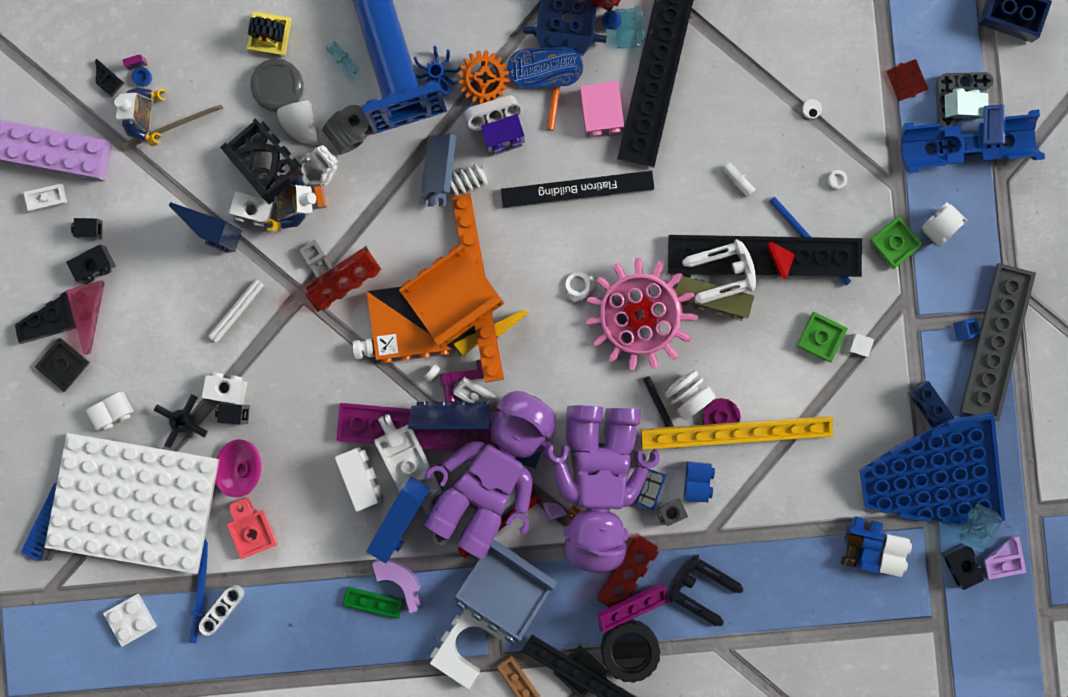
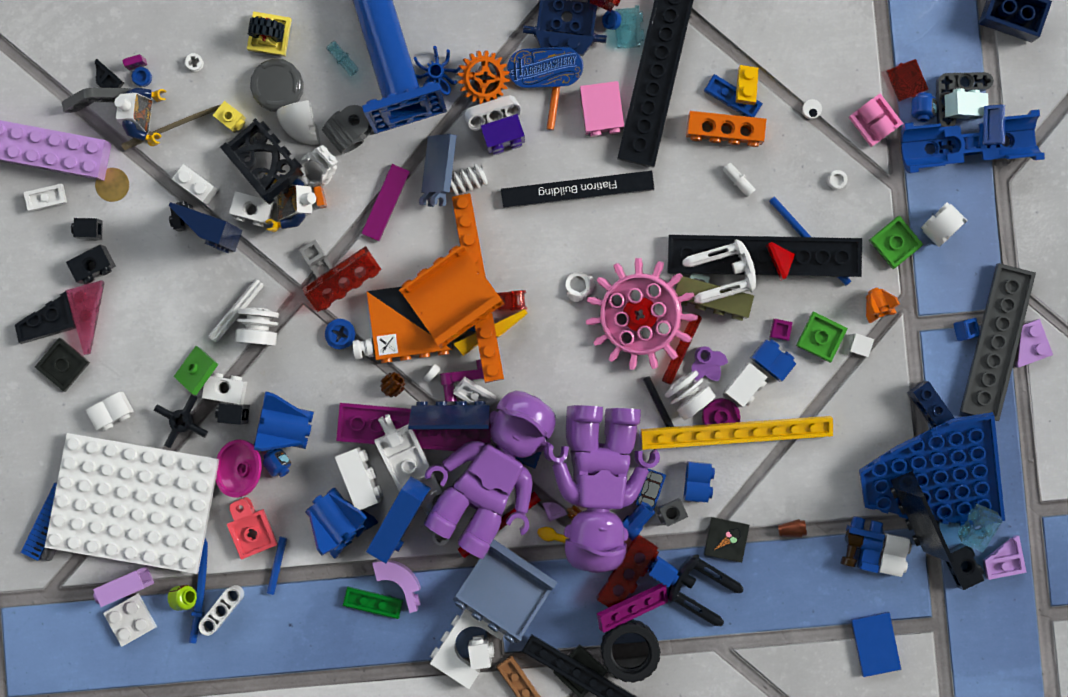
(90, 95): none -> dark grey beam
(114, 186): none -> pearl gold sticker
(123, 586): none -> lavender brick
(175, 221): none -> black bracket
(182, 597): none -> lime head
(188, 60): none -> white bush
(195, 184): none -> white brick
(196, 370): none -> bright green plate
(229, 117): none -> light yellow brick
(257, 326): none -> white wheel
(276, 463): none -> blue head
(276, 565): none -> blue bar
(282, 425): none -> blue brick
(336, 522): none -> blue brick
(337, 325): none -> blue gear
(385, 202): none -> magenta tile
(392, 384): none -> reddish brown gear
(480, 652): none -> white brick
(511, 300): none -> clear red piece
(549, 534): none -> yellow piece
(636, 521): none -> blue piece
(663, 572): none -> blue brick
(681, 351): none -> clear red axle
(711, 365): none -> medium lavender plate
(726, 94): none -> blue tile
(726, 539): none -> pearl dark grey tile
(745, 385): none -> white brick
(747, 85): none -> yellow plate
(755, 126): none -> orange brick
(773, 360): none -> blue brick
(781, 329): none -> magenta tile
(793, 529): none -> copper cone
(875, 120): none -> bright pink plate
(876, 644): none -> blue tile
(880, 304): none -> orange brick
(920, 516): none -> black slope
(924, 107): none -> blue head
(1032, 344): none -> lavender wing

